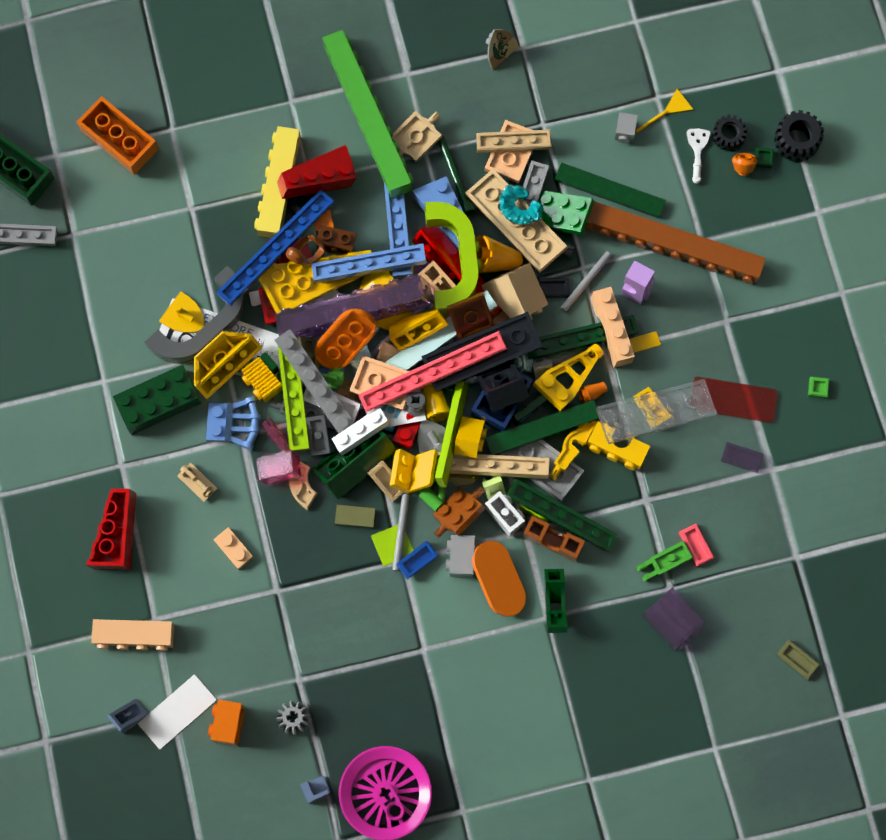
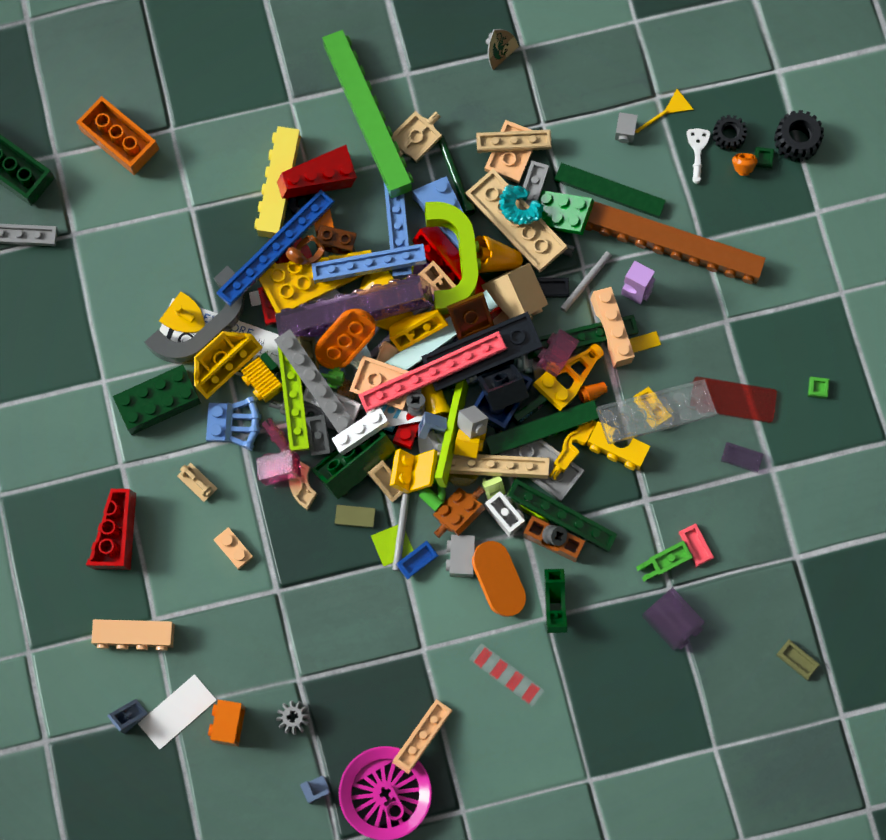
(422, 736): none -> light nougat tile
(431, 422): none -> sand blue panel
(472, 421): none -> light grey brick
(506, 675): none -> clear tile
(550, 532): none -> dark grey wheel
(557, 353): none -> clear pink brick

